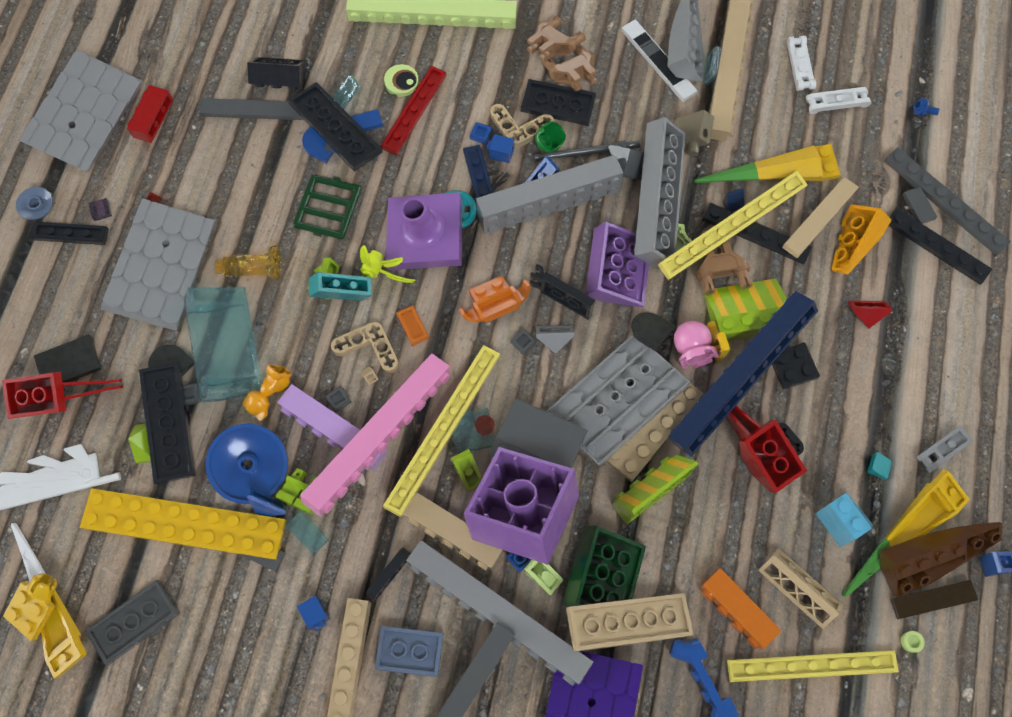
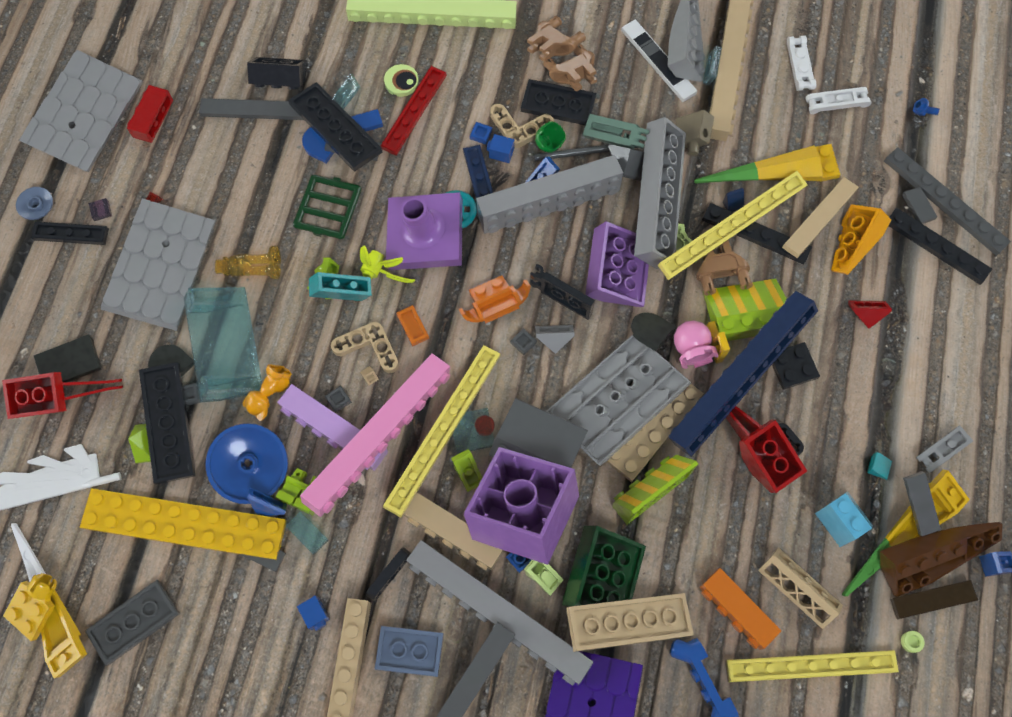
(610, 132): none -> sand green hinge
(921, 503): none -> dark grey tile

